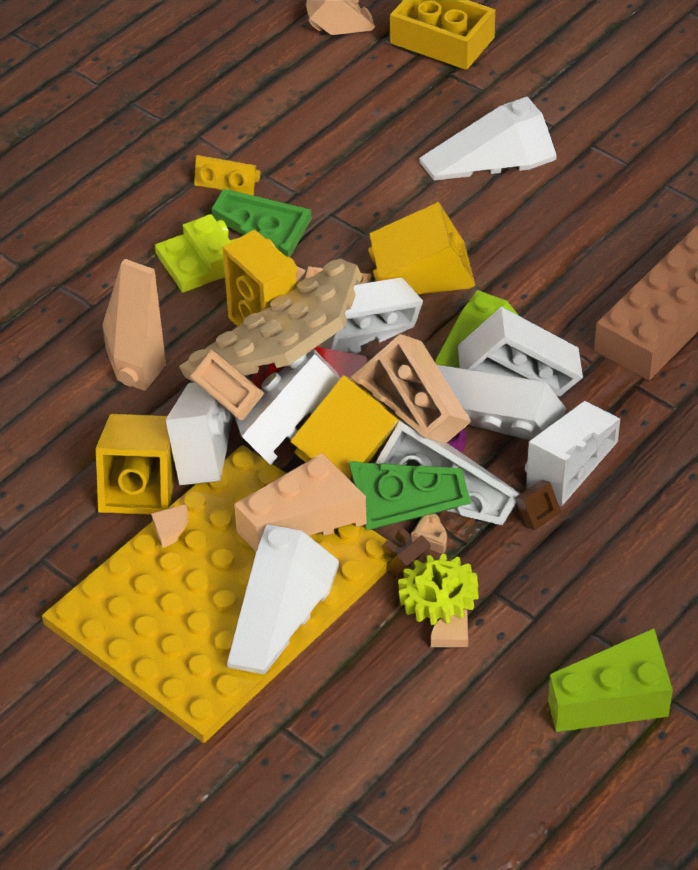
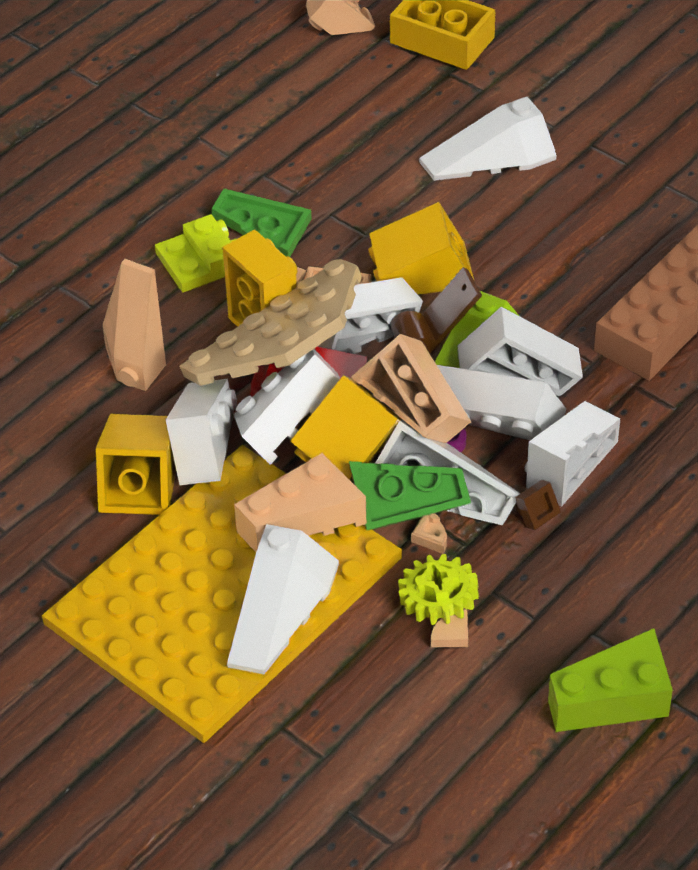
(170, 524): light nougat tile -> none
(225, 174): yellow hinge -> none
(227, 385): light nougat tile -> none
(405, 554): reddish brown tile -> none
(442, 313): none -> reddish brown door

